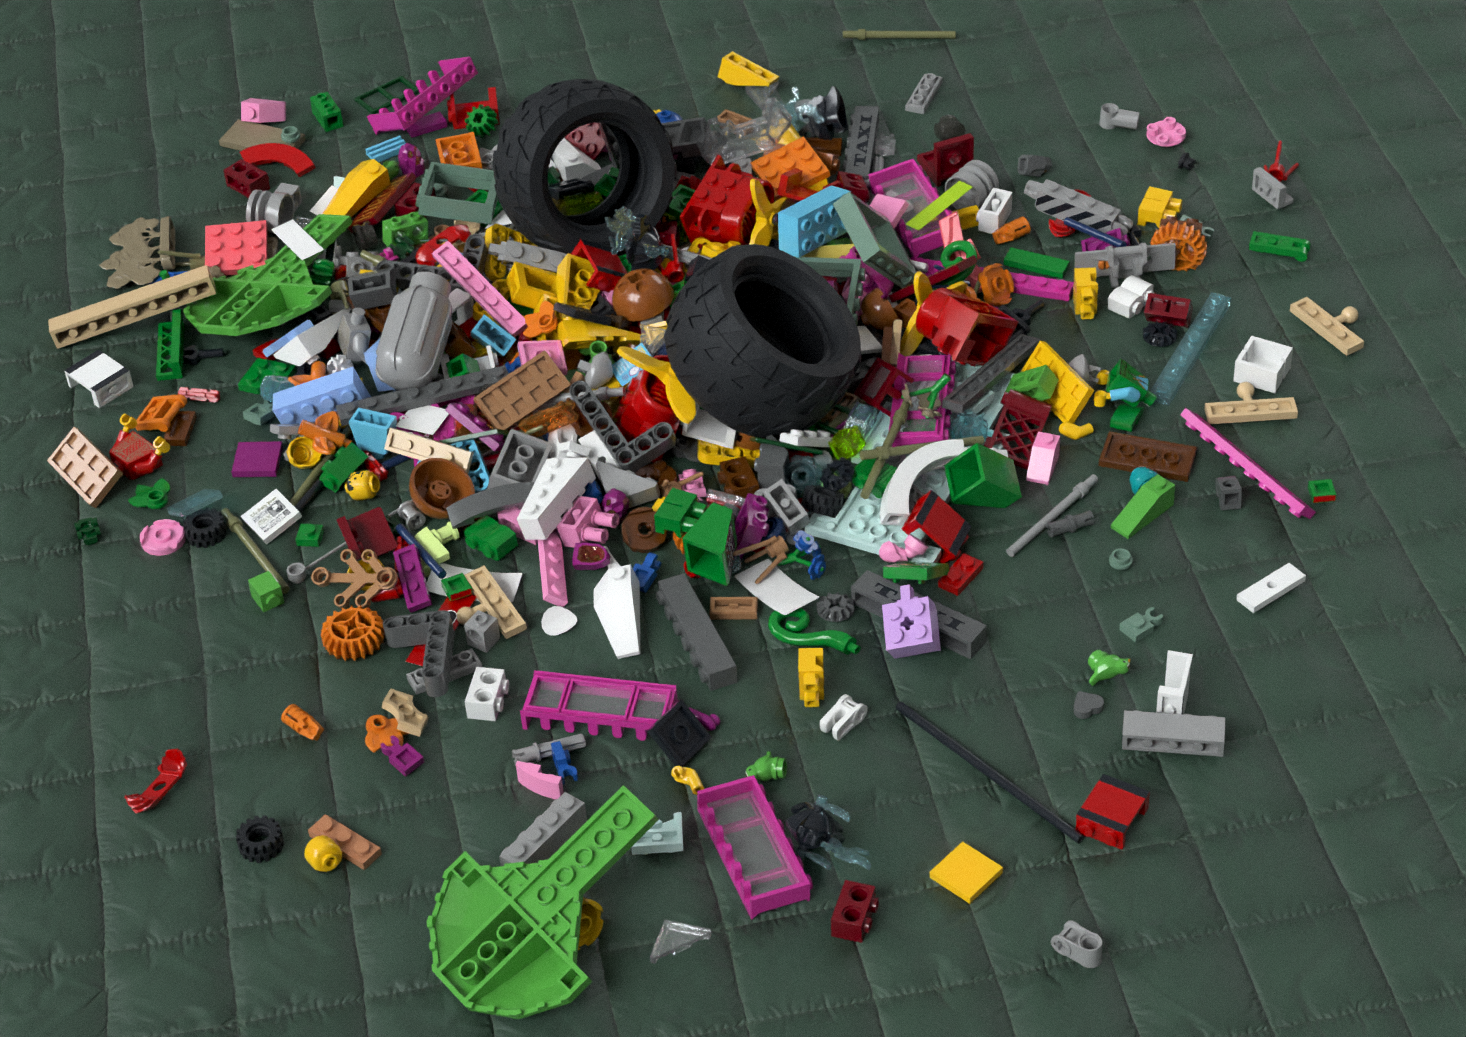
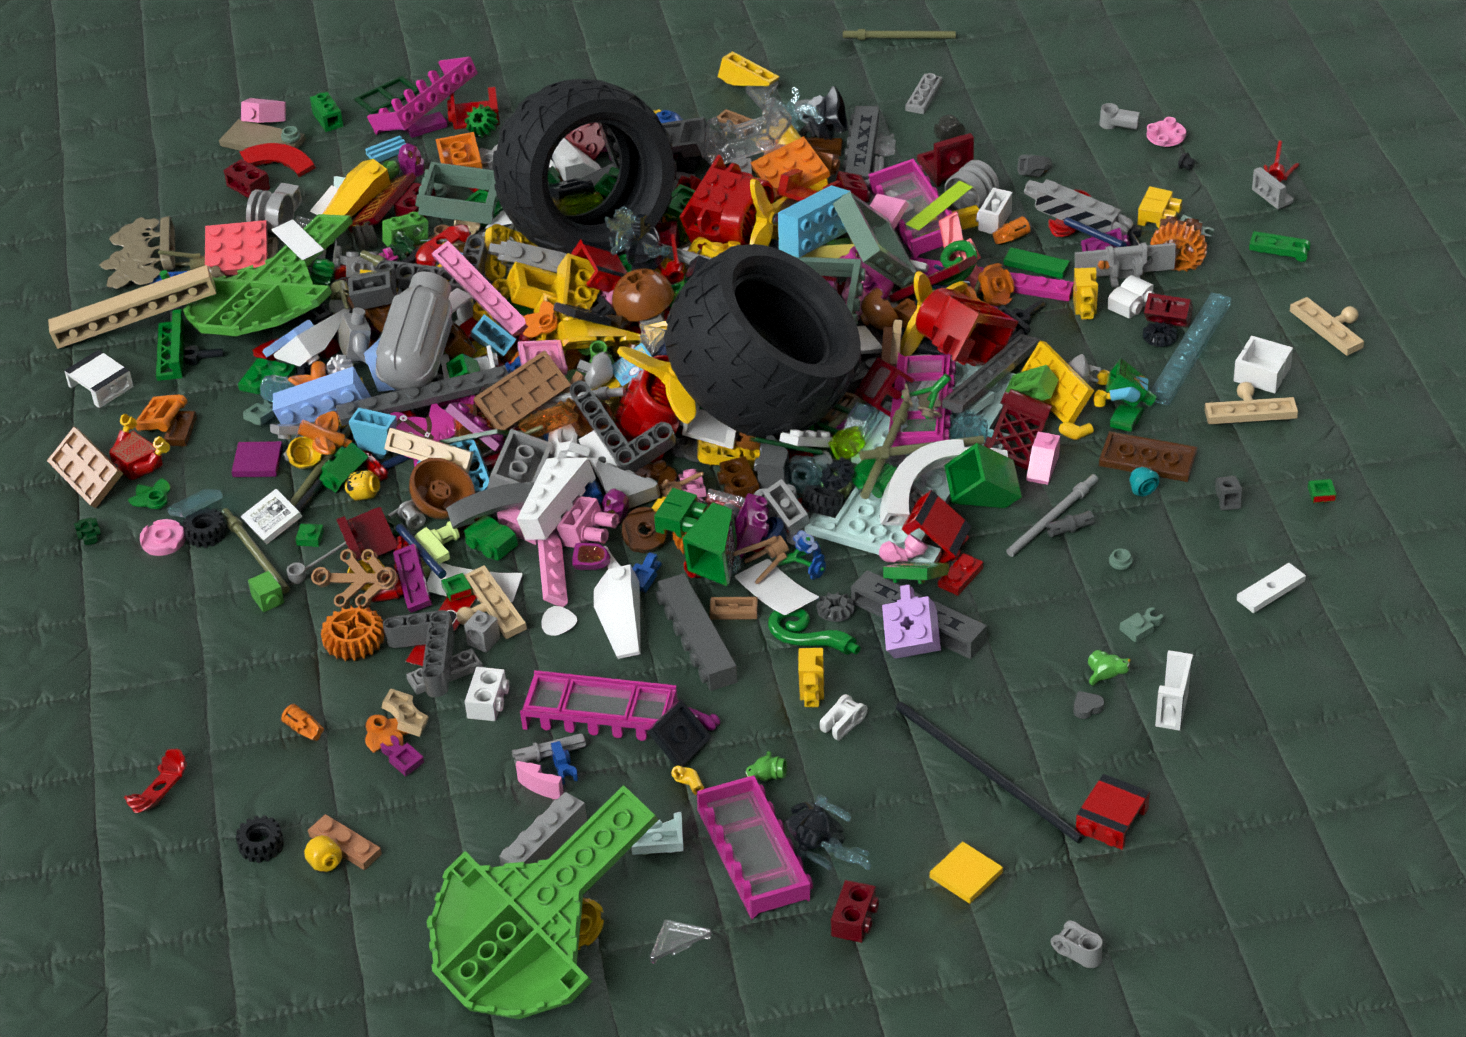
(199, 394): axle -> none
(423, 419): white sticker -> none
(1145, 506): bright green slope -> none
(1173, 733): light grey brick -> none
(1251, 468): plate -> none

